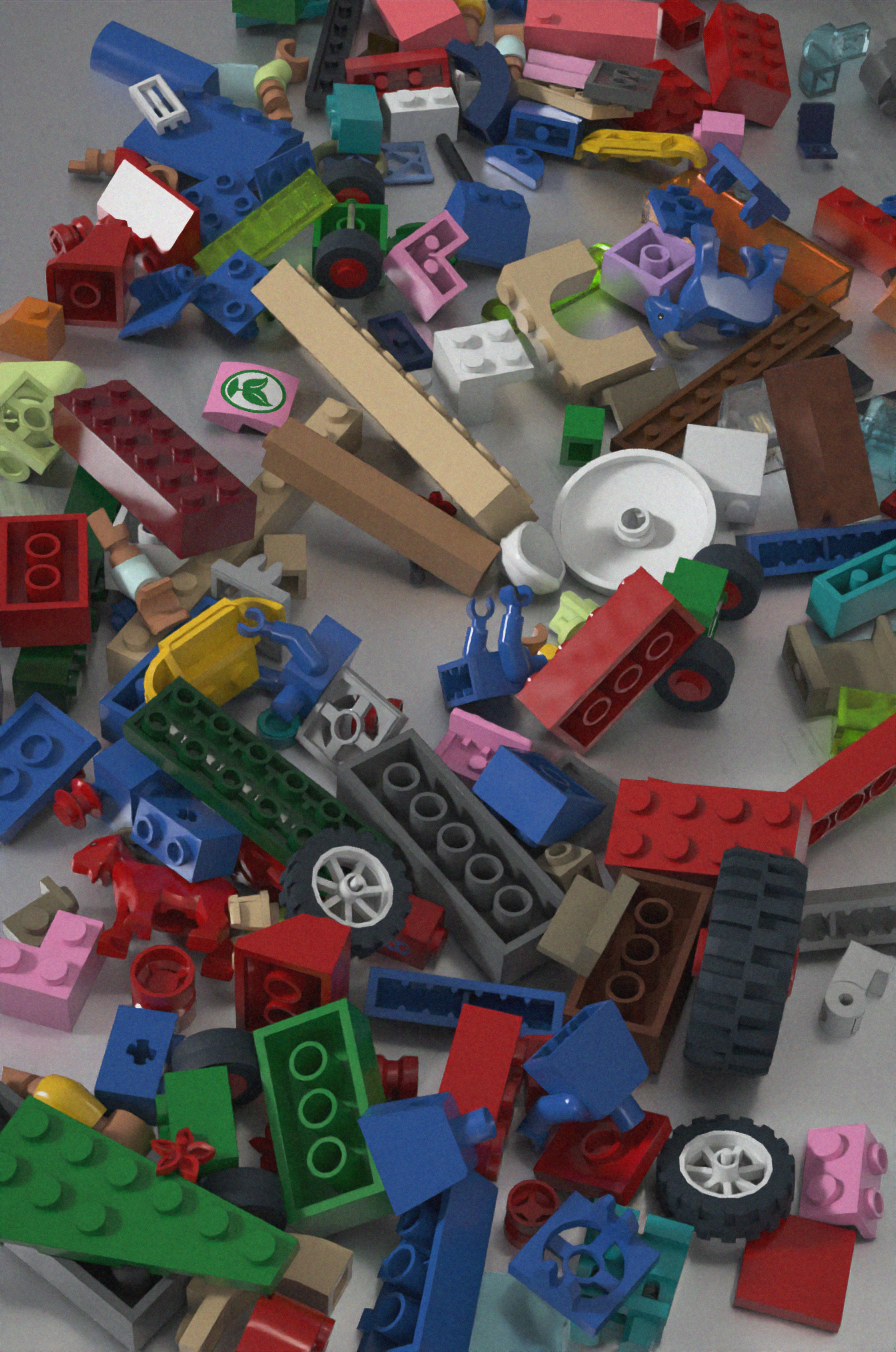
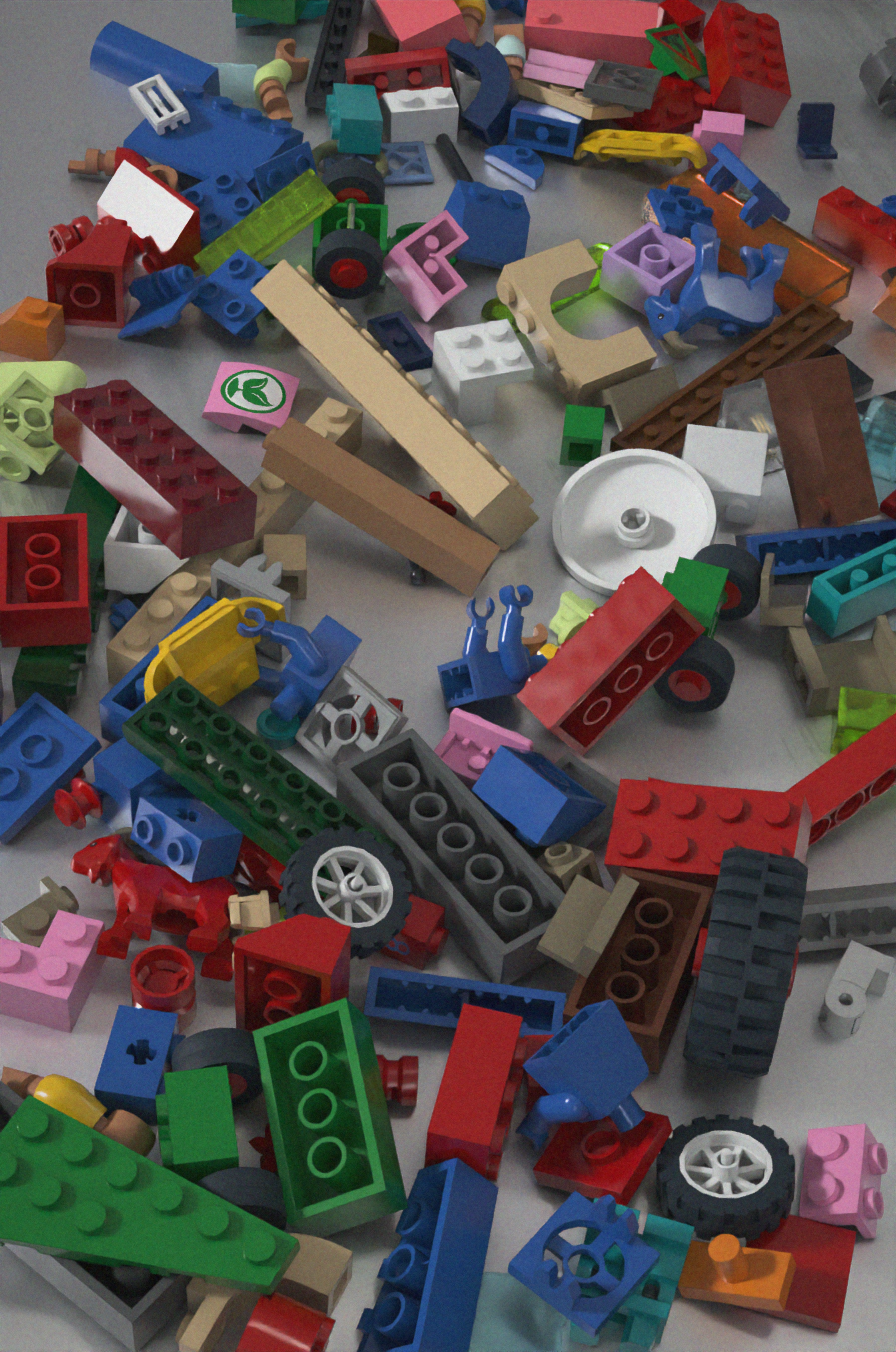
(137, 576): nougat piece -> none
(182, 1154): red plant -> none
(423, 1145): blue torso -> none
(531, 558): white hair -> none
(532, 1202): red wheel -> none
(676, 52): none -> green piece
(736, 1274): none -> orange tile
(780, 603): none -> dark tan panel
(825, 51): clear light blue arch -> none

